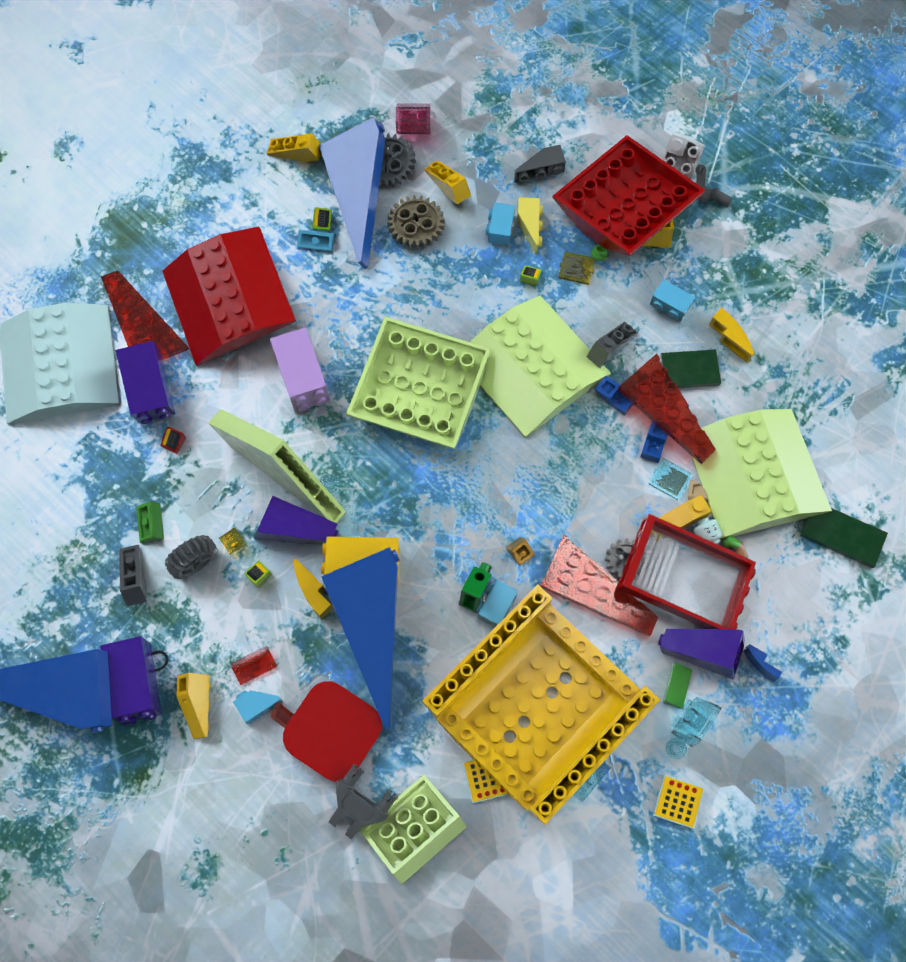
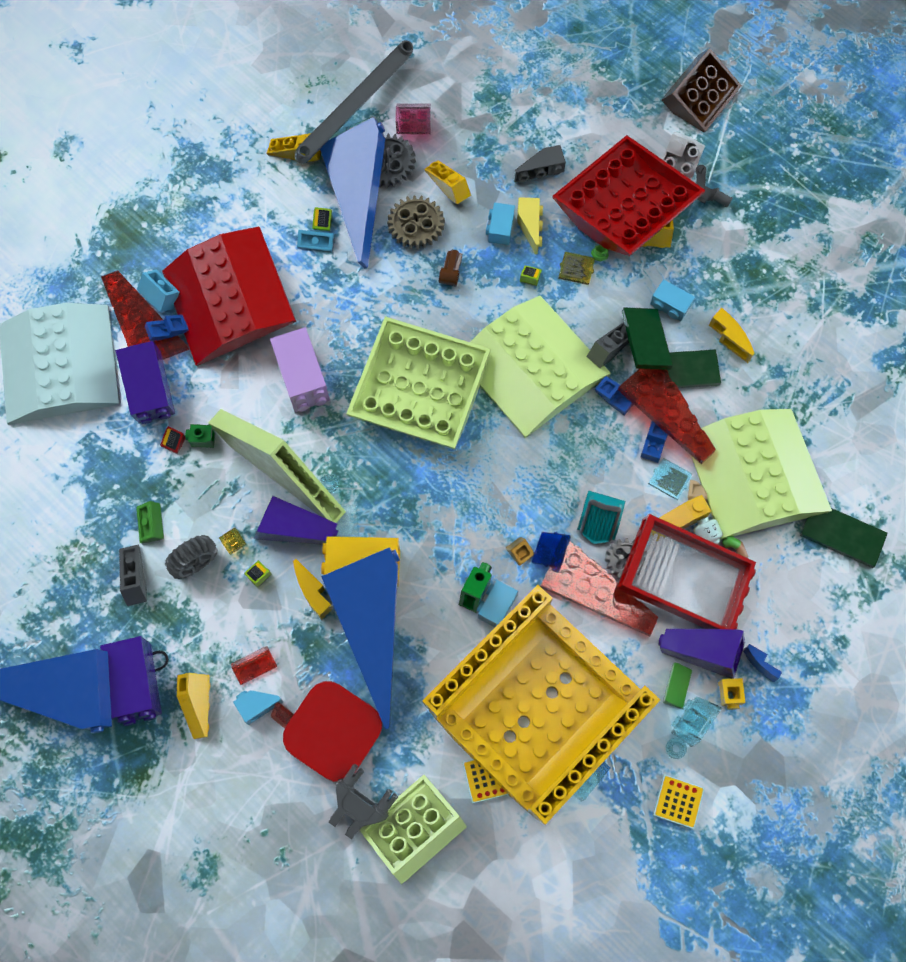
(157, 290): none -> medium azure brick
(166, 328): none -> blue slope
(204, 440): none -> green brick
(353, 102): none -> dark grey piece
(450, 272): none -> reddish brown piece
(551, 549): none -> clear blue piece
(600, 518): none -> teal piece
(647, 338): none -> dark green tile
(702, 91): none -> reddish brown slope
(734, 686): none -> yellow brick

